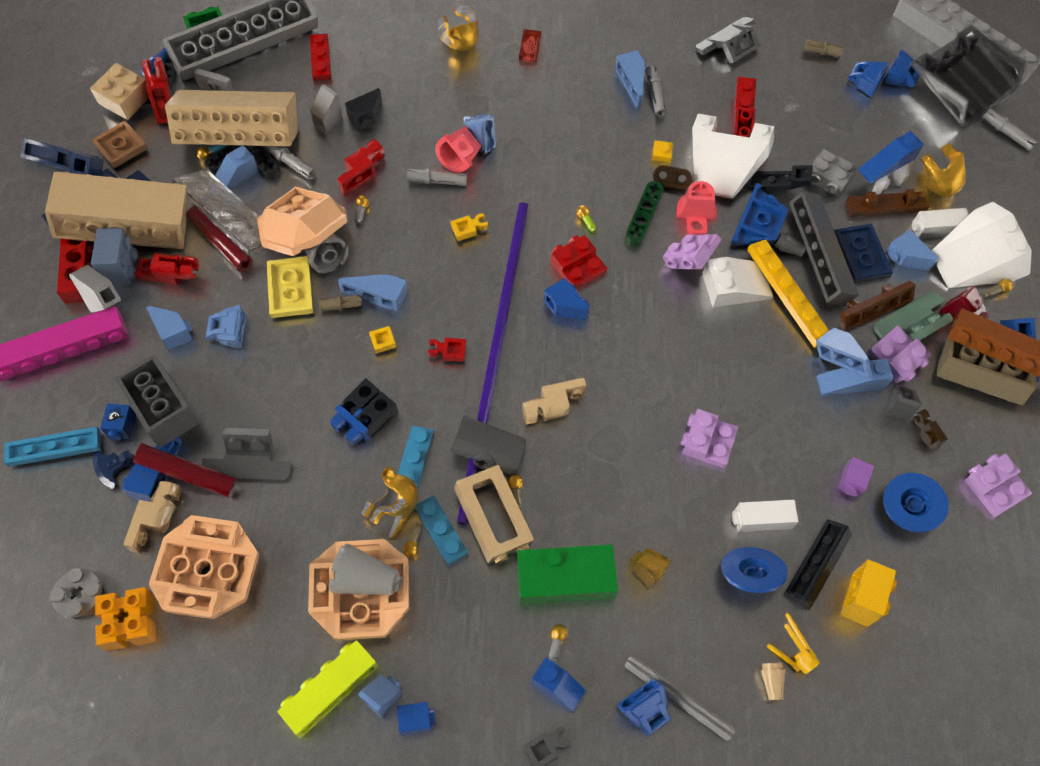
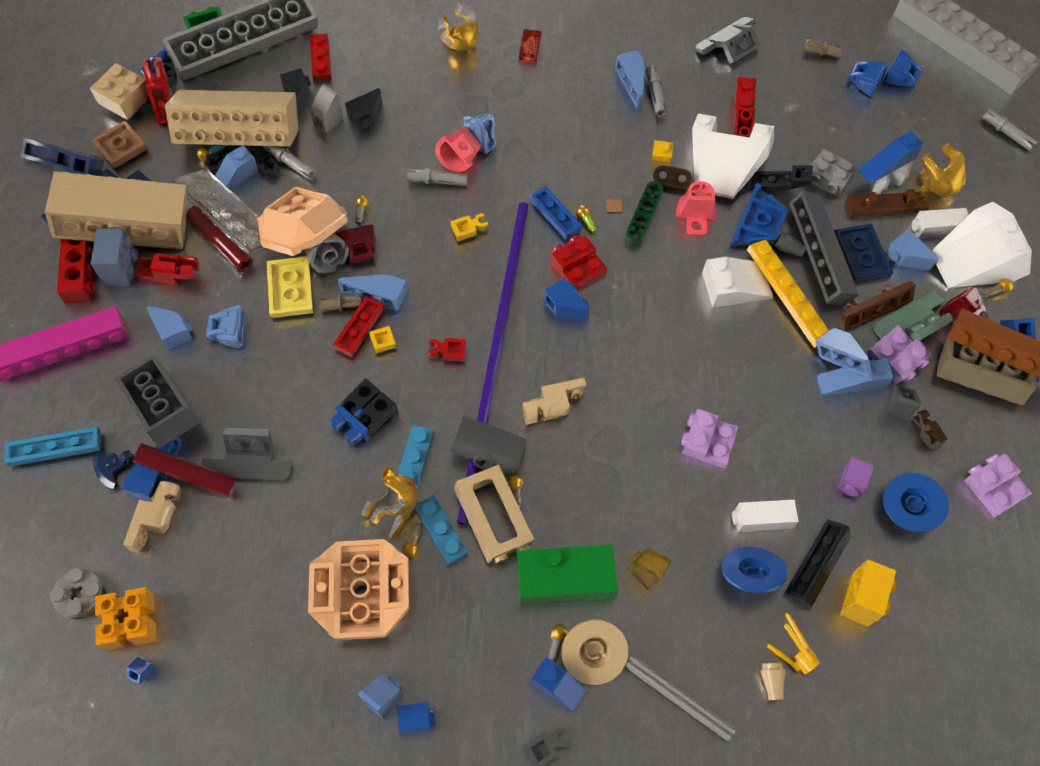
(94, 289): light grey slope -> none
(118, 421): blue brick -> none
(139, 670): none -> blue piece
(187, 552): light nougat piece -> none
(212, 80): light grey plate -> none
(296, 82): none -> black slope
(327, 689): neon yellow brick -> none
(358, 326): none -> red plate
(359, 240): none -> dark red piece
(360, 166): red plate -> none
(362, 574): light grey cone -> none
(555, 212): none -> blue plate
(594, 652): none -> tan hat
(614, 205): none -> medium nougat sticker
(645, 705): blue piece -> none
(691, 252): lavender plate -> none
(971, 74): clear smoke windscreen -> none

